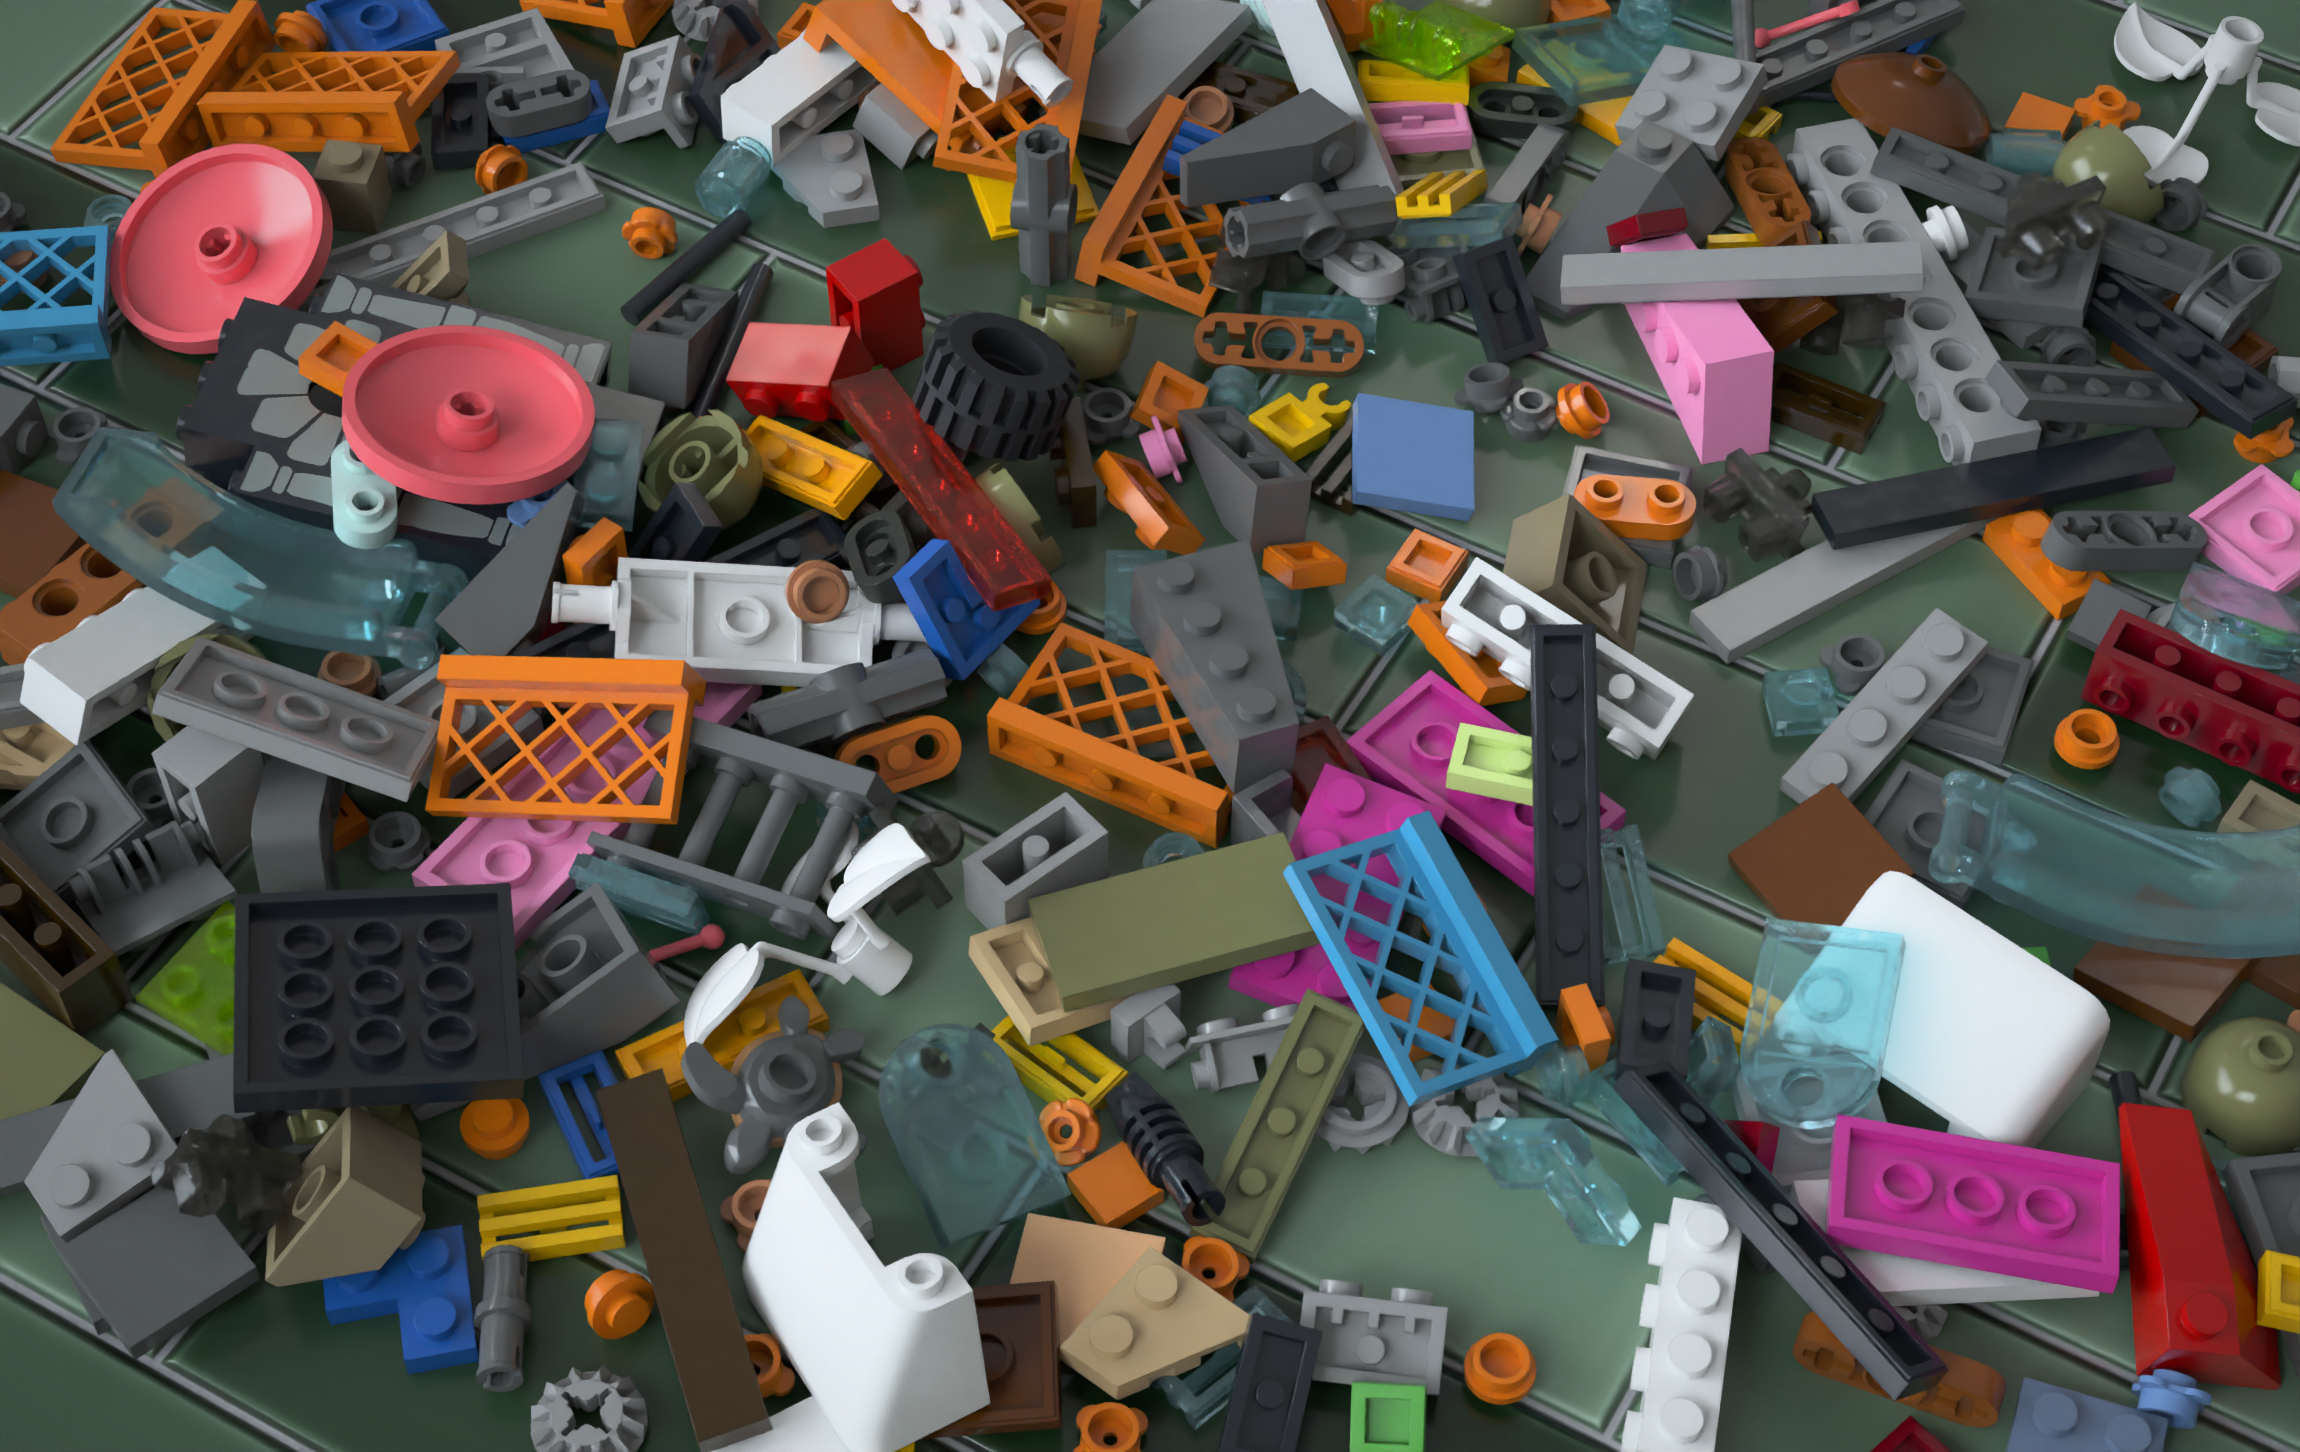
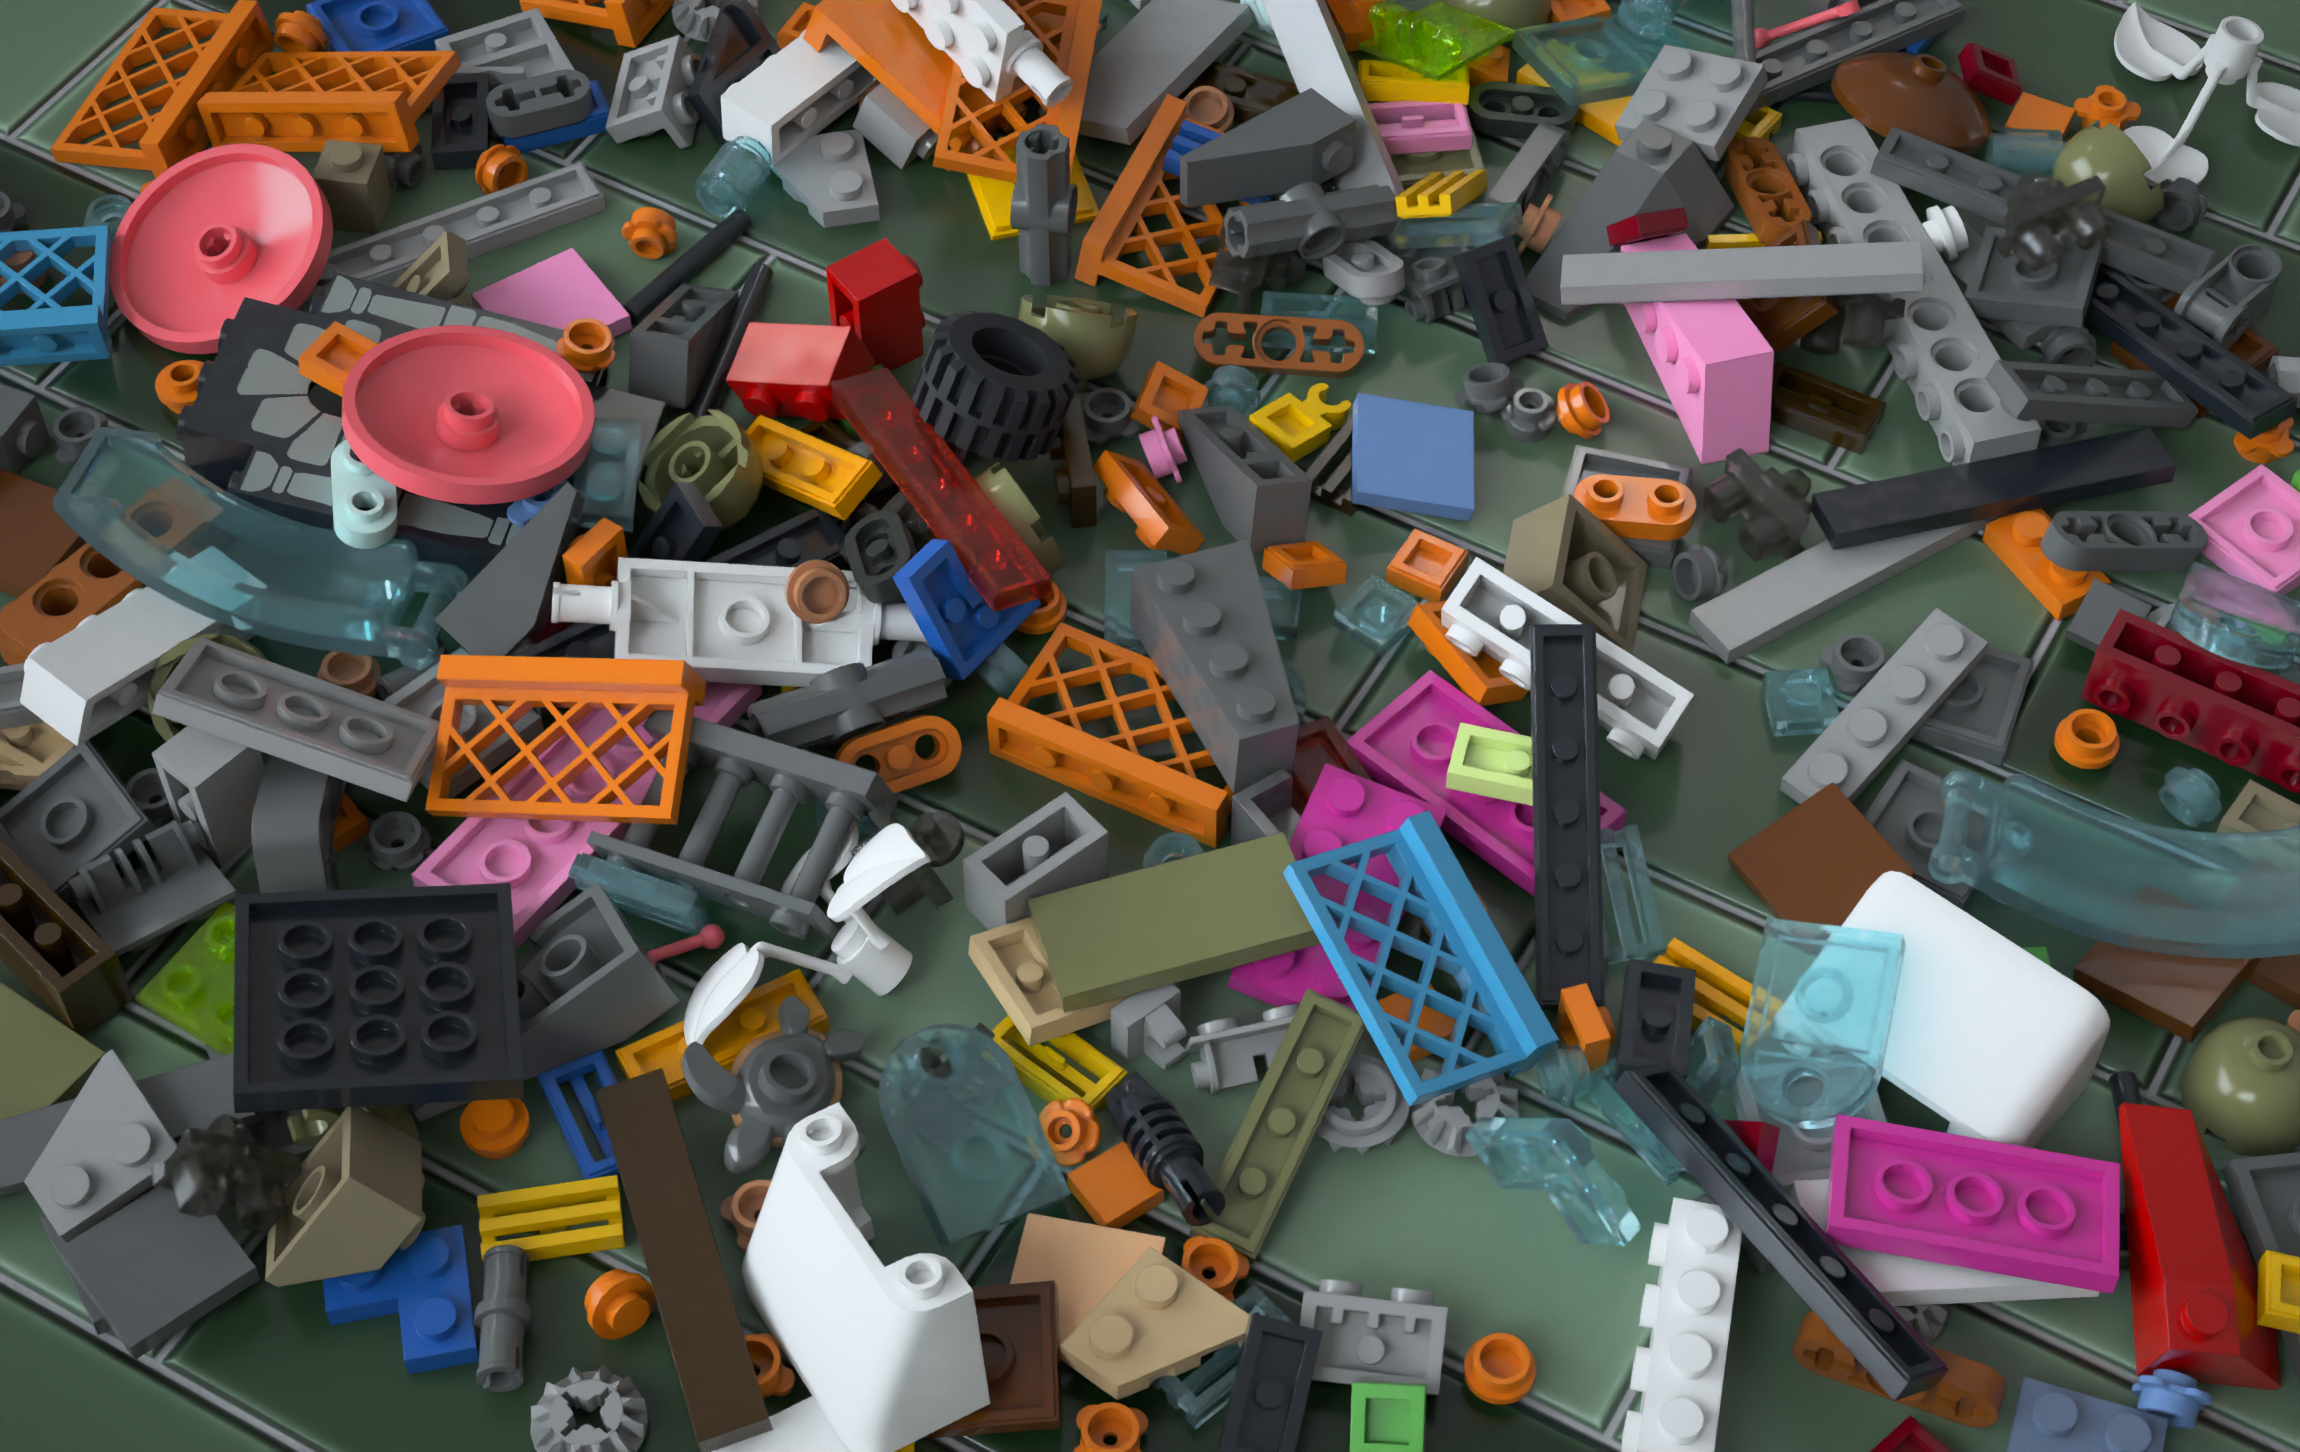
(178, 384): none -> orange plate
(555, 295): none -> bright pink tile
(587, 345): none -> orange plate
(1990, 73): none -> dark red tile

